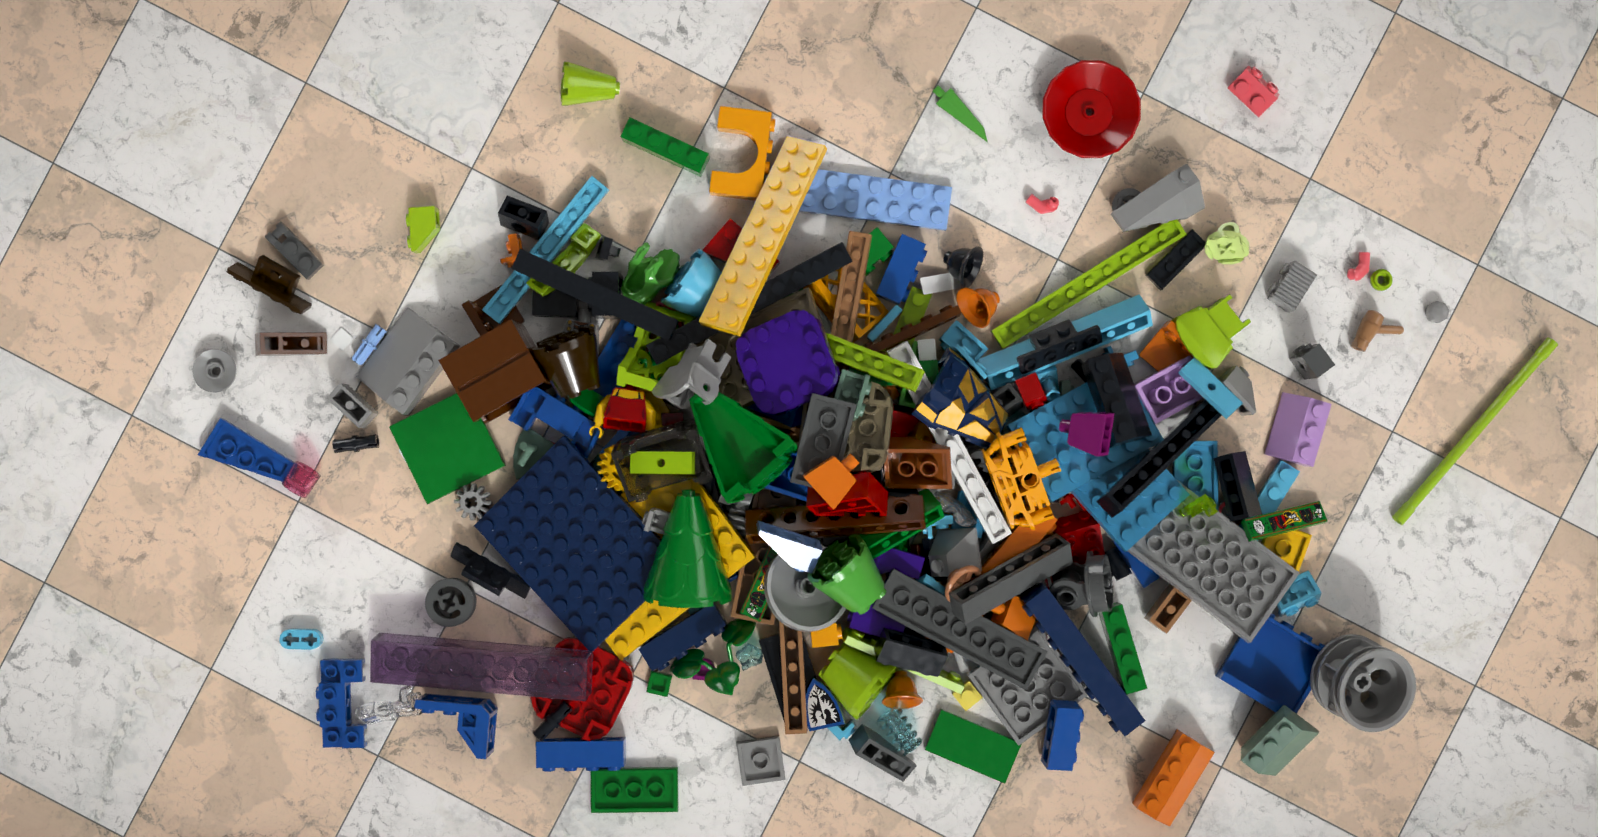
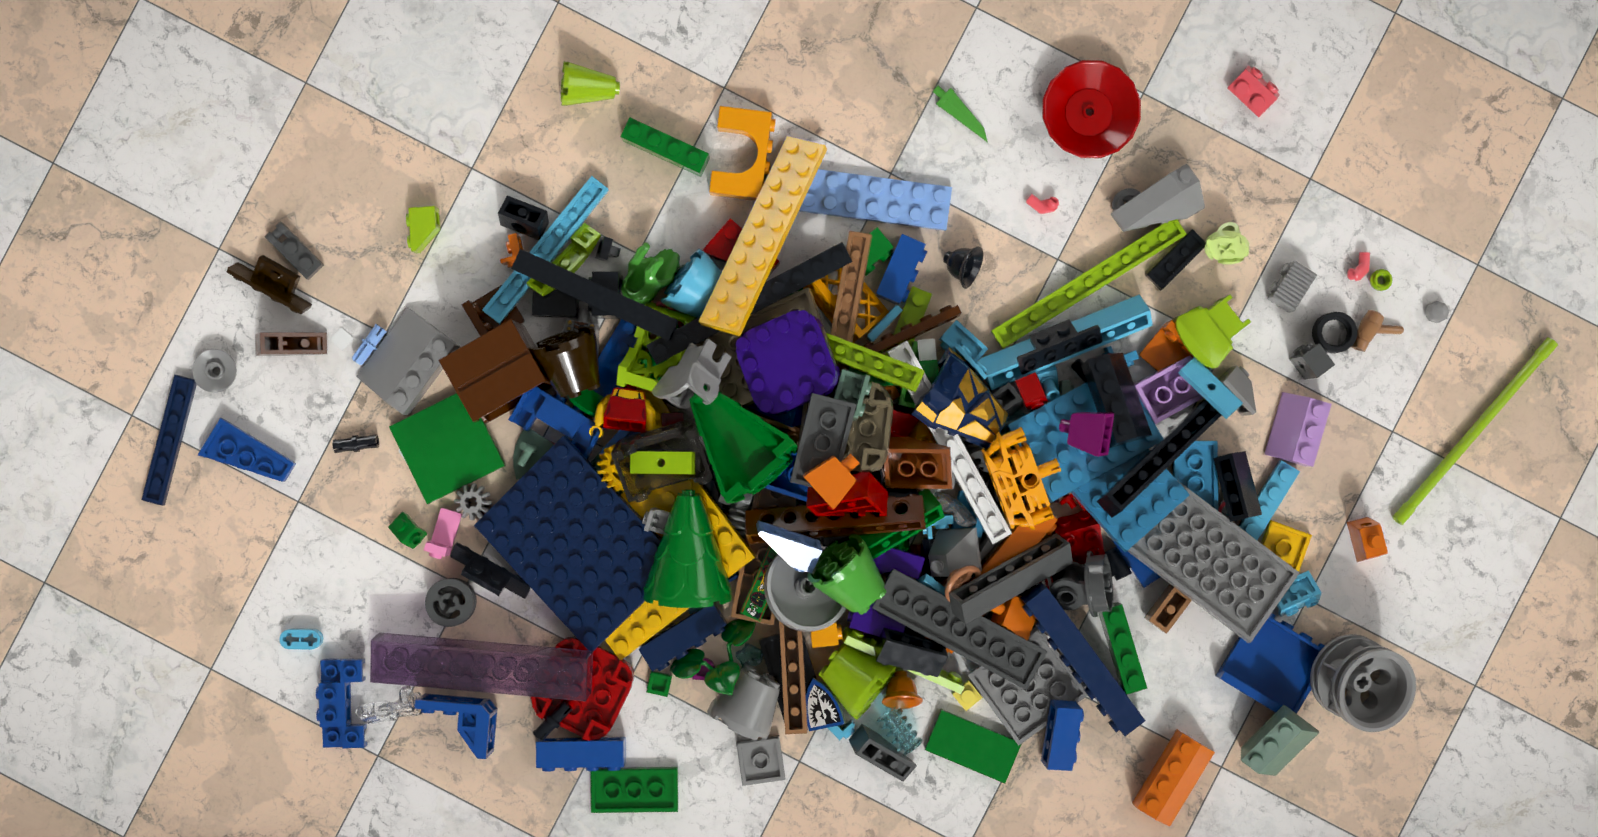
(169, 440): none -> dark blue tile
(301, 479): clear pink piece -> none
(352, 405): light grey brick -> none
(407, 530): none -> green bracket
(444, 534): none -> bright pink bracket
(751, 705): none -> light grey cone
(939, 283): white sticker -> none
(977, 305): orange hat -> none
(1195, 507): clear neon green bracket -> none
(1284, 521): tile -> none
(1350, 328): none -> black tyre
(1368, 539): none -> orange torso

